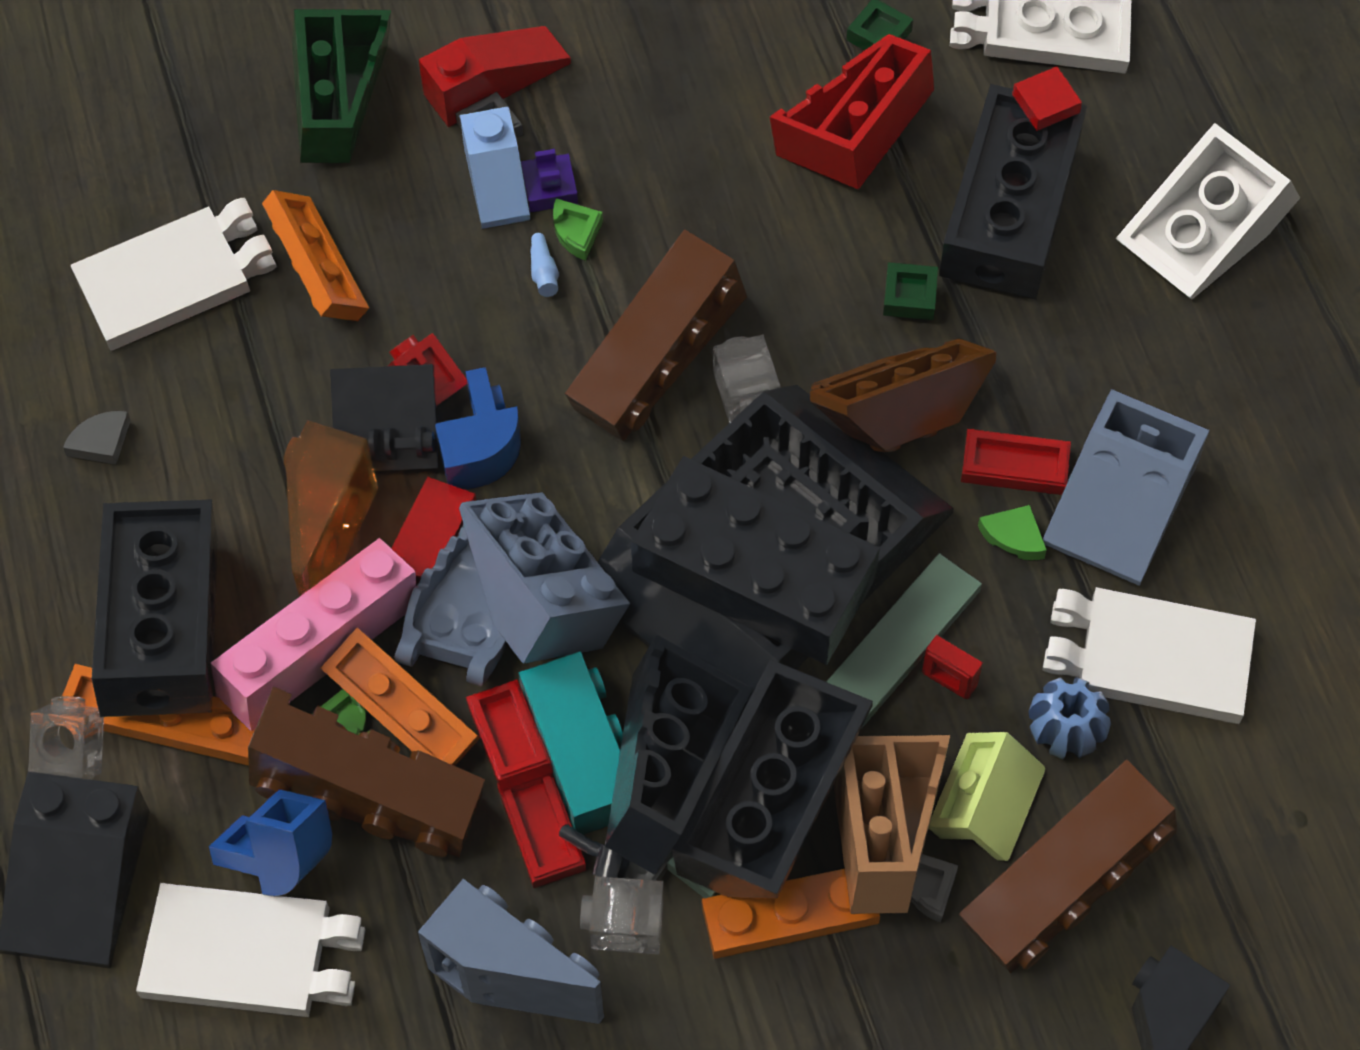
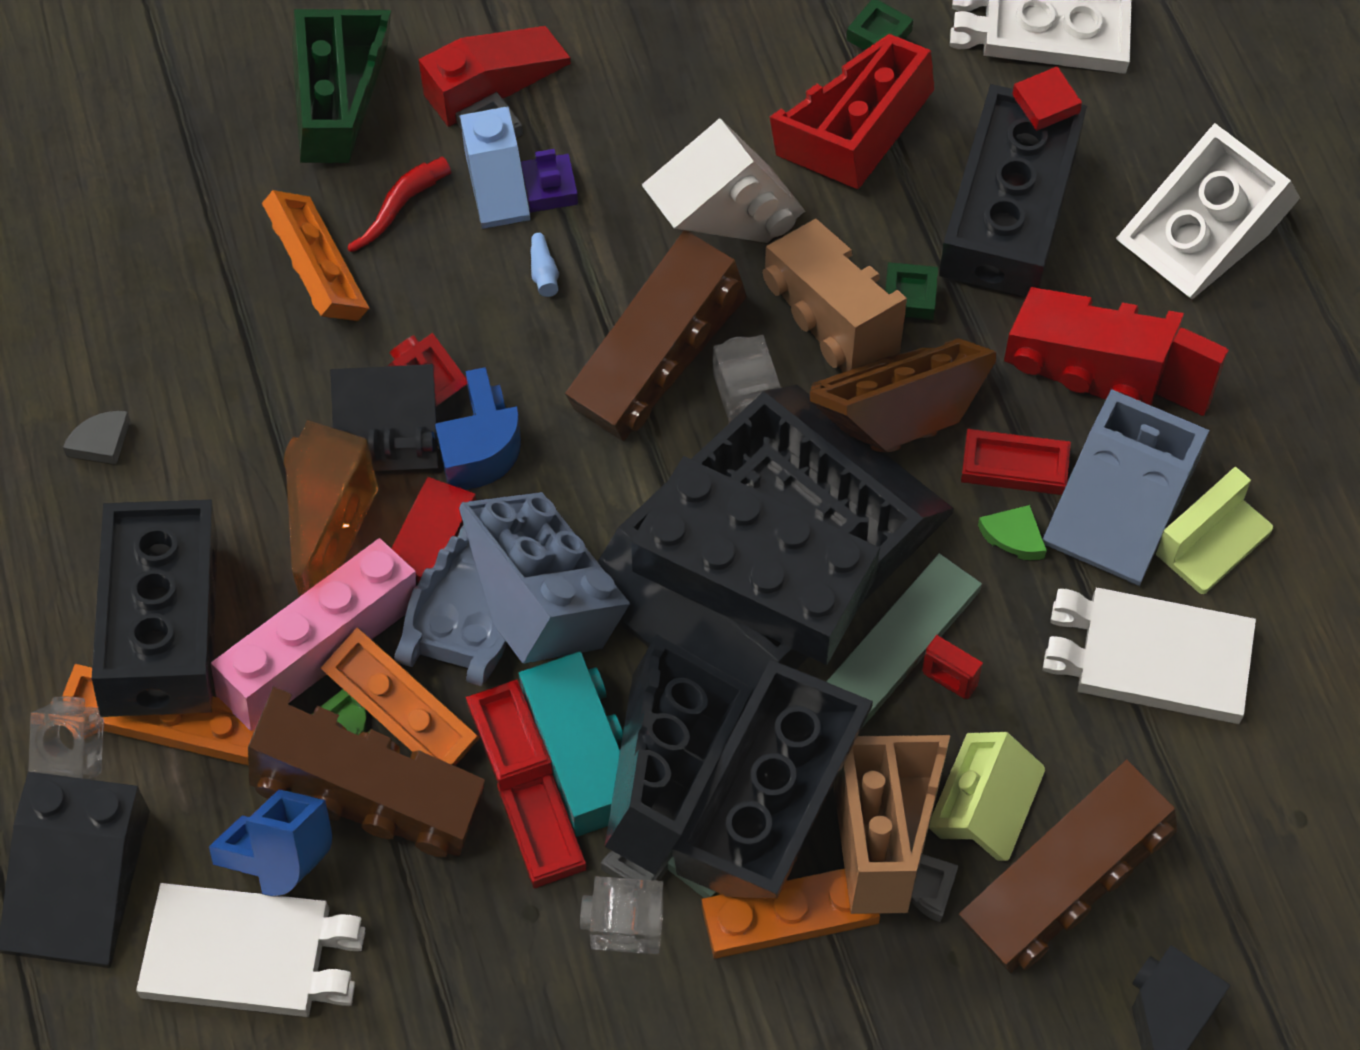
(172, 272): white tile -> none
(406, 187): none -> red animal
(504, 961): sand blue slope -> none
(576, 227): bright green tile -> none
(607, 862): black hand -> none
(723, 189): none -> white wedge
(834, 297): none -> medium nougat wedge
(1069, 718): medium blue piece -> none
(1091, 345): none -> red wedge
(1192, 371): none -> red tile
(1214, 533): none -> yellowish green panel

